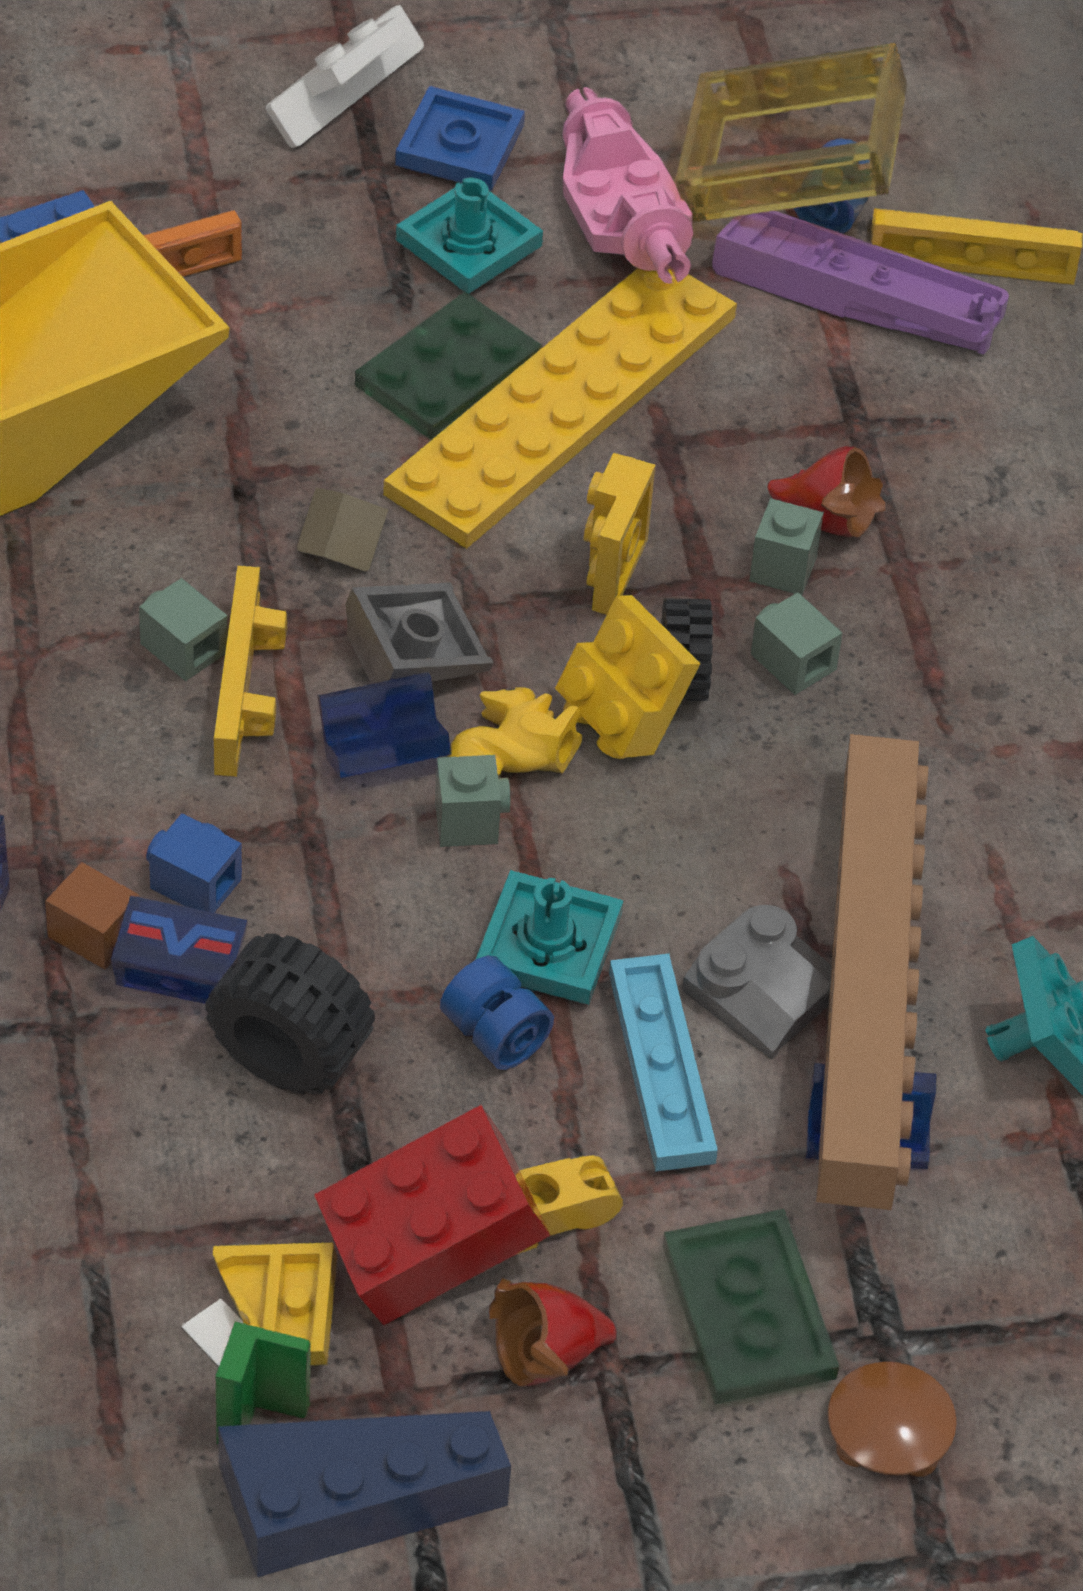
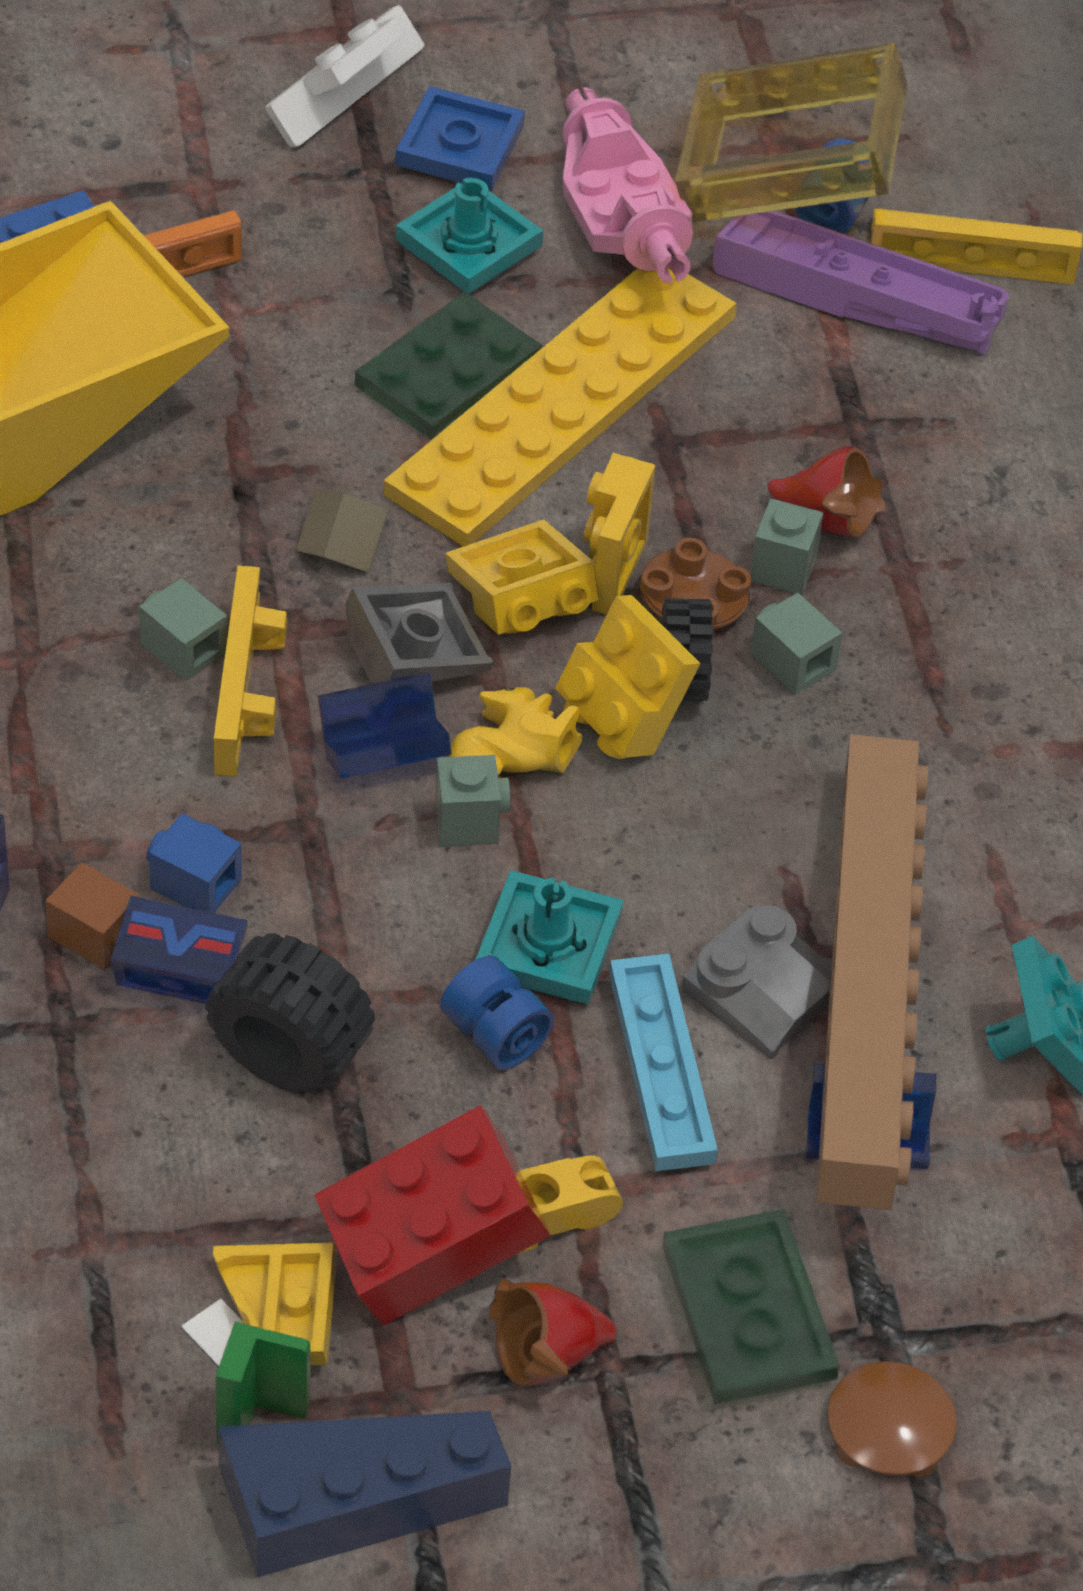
(524, 577): none -> yellow plate
(696, 573): none -> dark orange dish

